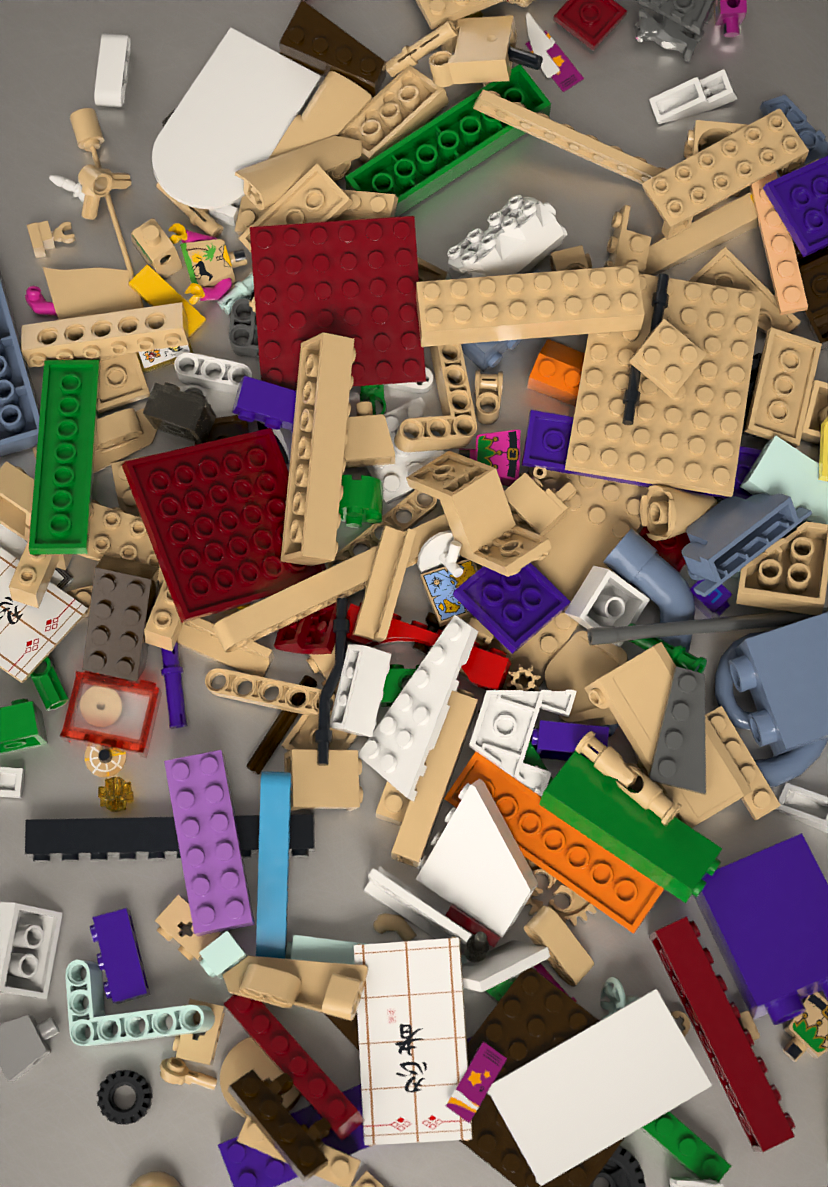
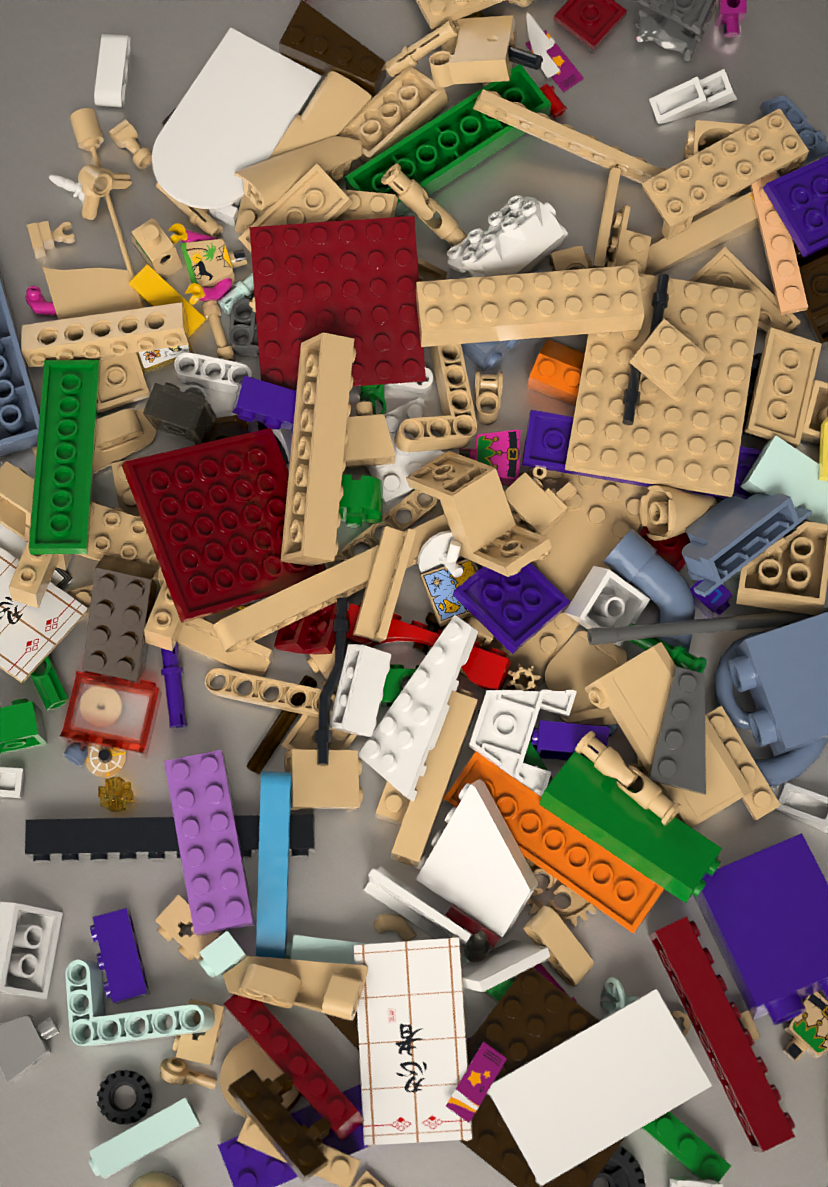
(76, 755): none -> sand blue hinge
(125, 136): none -> tan leg
(144, 1138): none -> light aqua brick
(212, 313): none -> tan bar
(418, 201): none -> tan piece
(557, 107): none -> red pin
(607, 216): none -> tan tile

